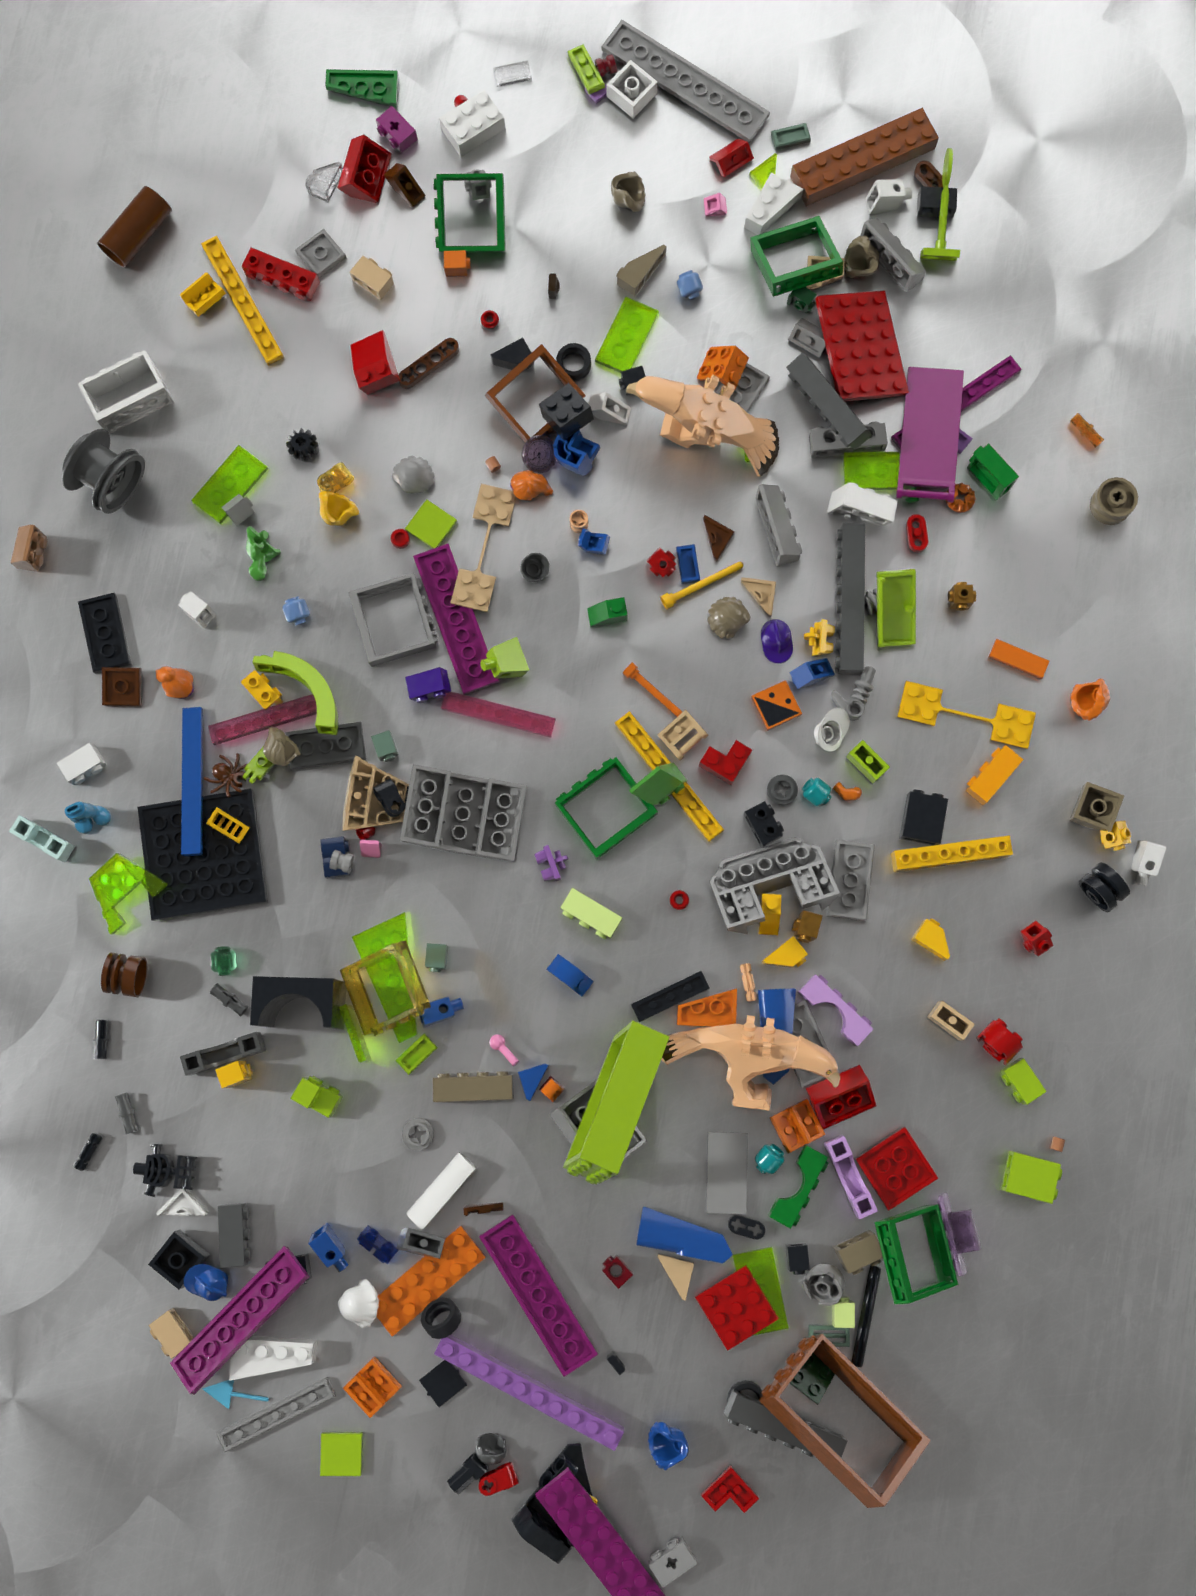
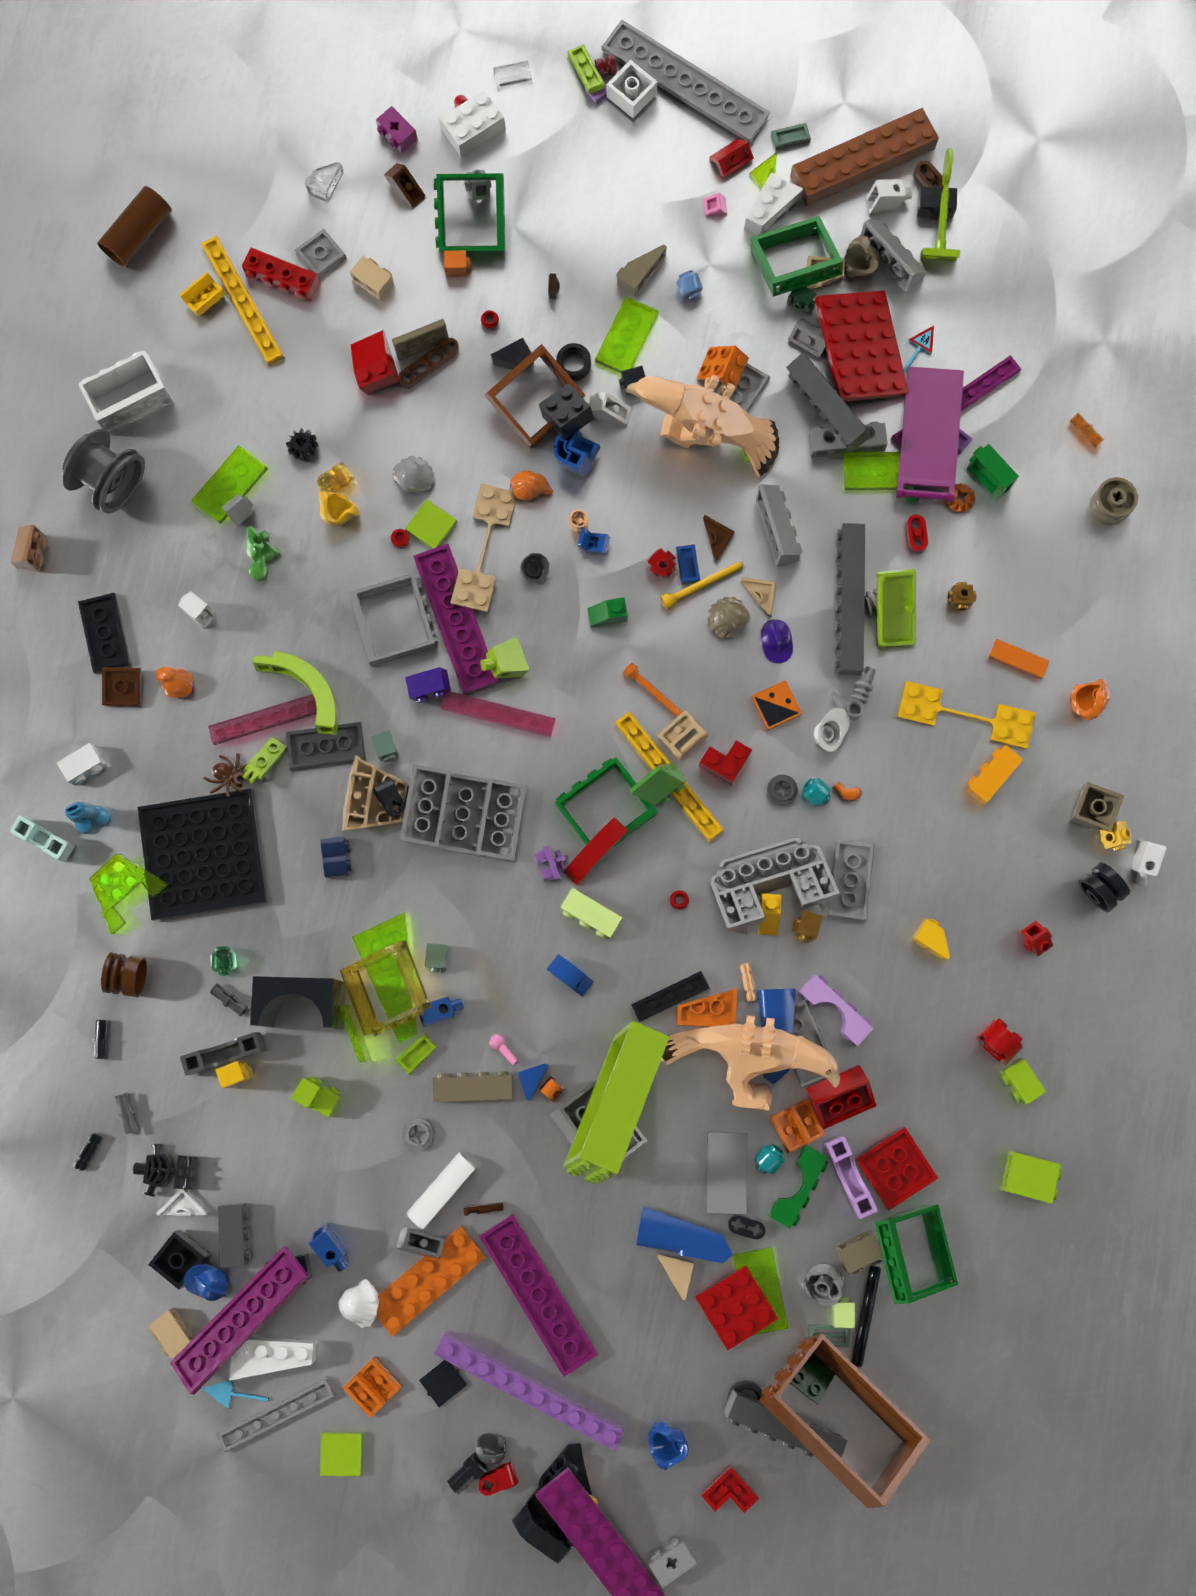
(192, 781): blue tile -> none
(213, 817): yellow slope -> none
(260, 690): yellow bracket -> none
(279, 747): dark tan hair -> none
(296, 610): medium blue head -> none
(341, 861): light grey wheel -> none
(364, 169): red slope -> none
(365, 833): red piece -> none
(370, 848): bright pink slope -> none
(371, 85): green wing -> none
(384, 1249): clear blue hinge -> none
(420, 339): none -> dark tan tile
(435, 1308): black tyre -> none
(493, 464): nougat piece -> none
(539, 454): clear purple tile -> none
(595, 850): none -> red slope
(616, 1363): black tile -> none
(618, 1280): dark red brick -> none
(628, 191): dark tan hair -> none
(764, 824): black brick -> none
(787, 955): yellow slope -> none
(797, 1258): black brick -> none
(811, 673): blue slope -> none
(817, 638): yellow hips -> none
(863, 503): white wedge -> none
(867, 761): lime brick -> none
(922, 340): none -> piece
(924, 817): black brick -> none
(950, 1020): tan brick -> none
(951, 853): yellow brick -> none
(961, 1232): clear purple bracket -> none
(1057, 1144): nougat piece -> none

